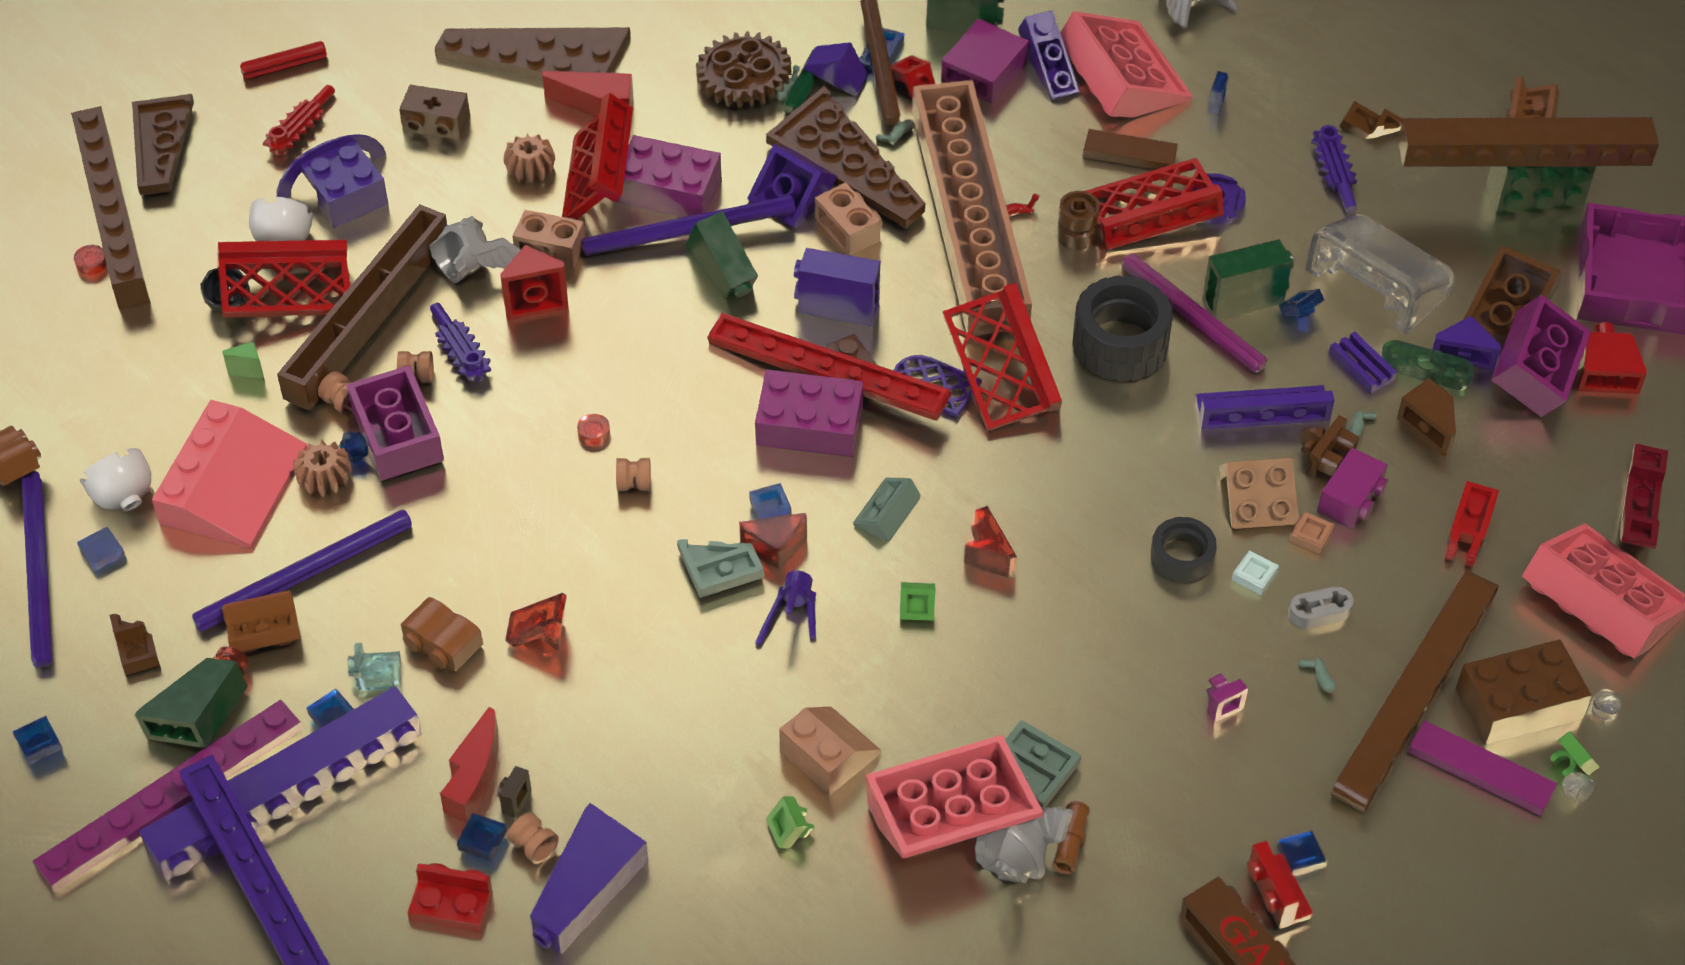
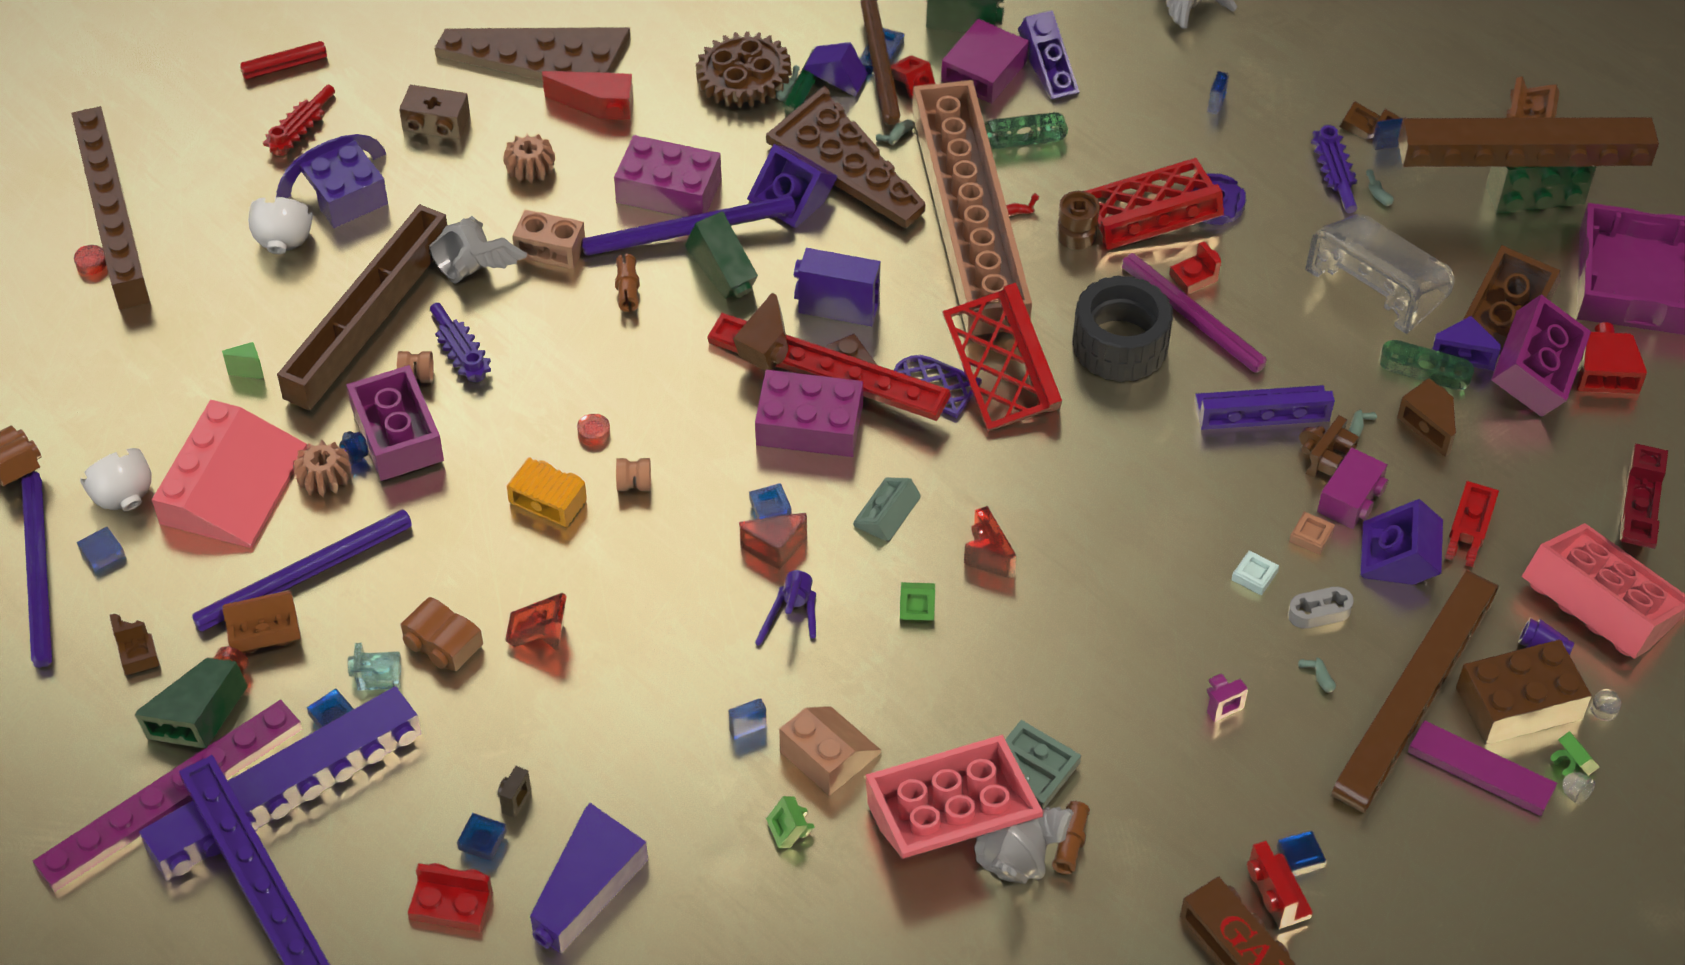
(37, 740): clear blue plate -> none
(158, 140): reddish brown wing -> none
(211, 289): black hair -> none
(282, 258): red fence -> none
(334, 391): nougat wheel -> none
(471, 769): red slope -> none
(533, 285): red slope -> none
(533, 838): nougat wheel -> none
(547, 491): none -> light orange brick
(598, 158): red fence -> none
(627, 282): none -> dark orange pin
(720, 565): sand green wing -> none
(747, 718): none -> clear blue tile
(763, 336): none -> reddish brown slope
(848, 219): nougat brick -> none
(1044, 121): none -> clear green beam
(1122, 65): coral slope -> none
(1129, 149): reddish brown tile -> none
(1181, 570): black tyre -> none
(1198, 270): none -> red bracket
(1247, 279): dark green brick -> none
(1261, 493): medium nougat bracket -> none
(1302, 303): clear blue plate -> none
(1366, 359): dark purple tile -> none
(1377, 190): none -> sand green piece
(1387, 134): none -> clear blue tile
(1403, 544): none -> dark purple slope
(1540, 632): none -> dark purple cone

